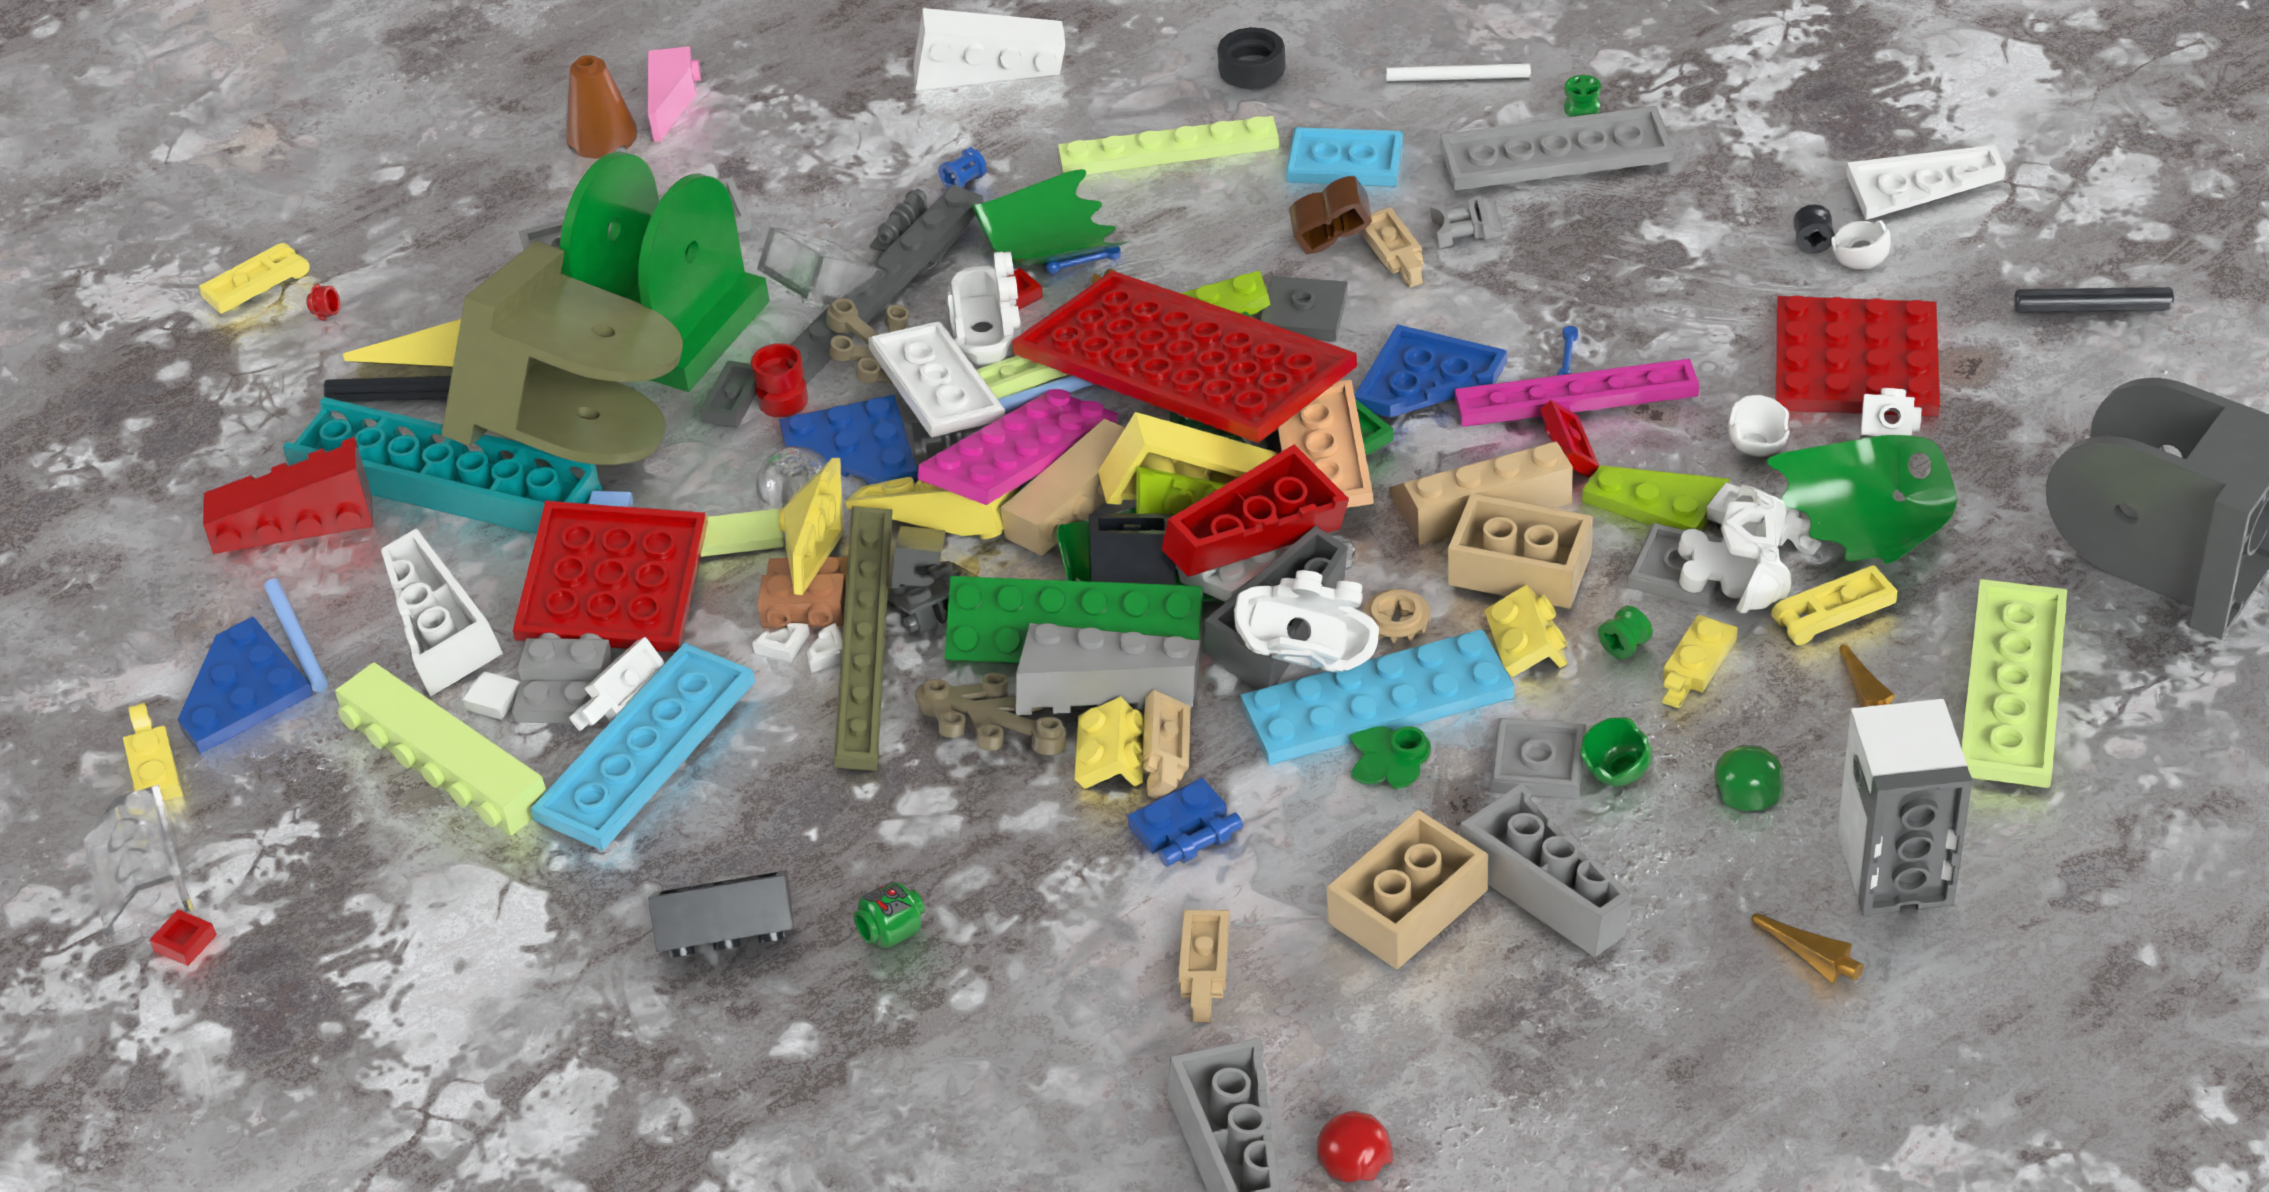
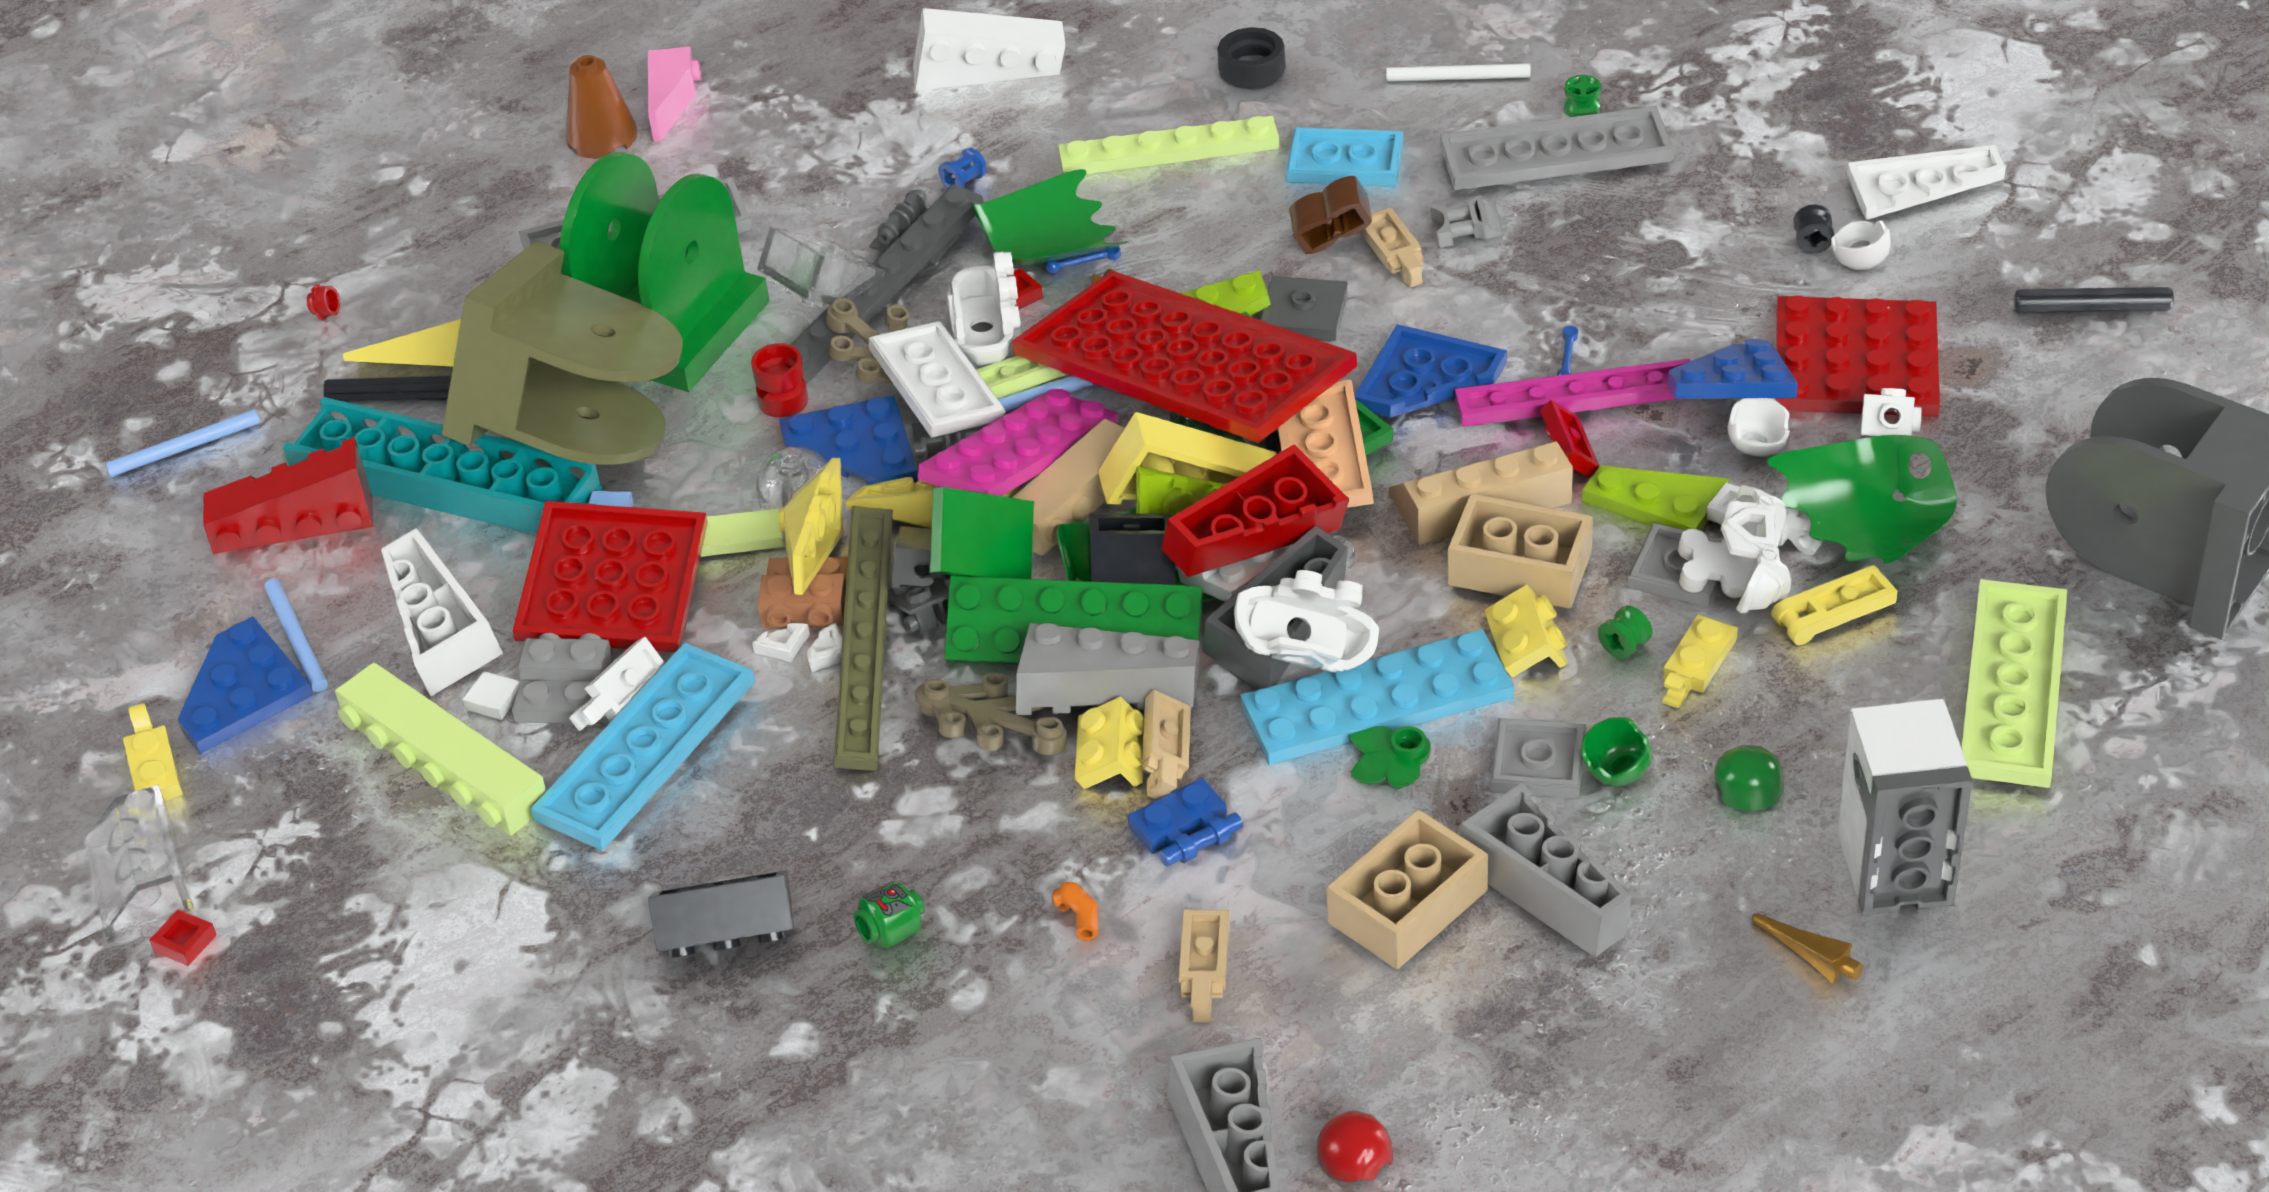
(182, 443): none -> light blue bar
(253, 277): light yellow plate -> none
(729, 395): dark grey plate -> none
(981, 534): none -> green tile
(1074, 897): none -> orange arm
(1412, 608): tan gear -> none
(1735, 372): none -> blue plate
(1867, 686): pearl gold piece -> none

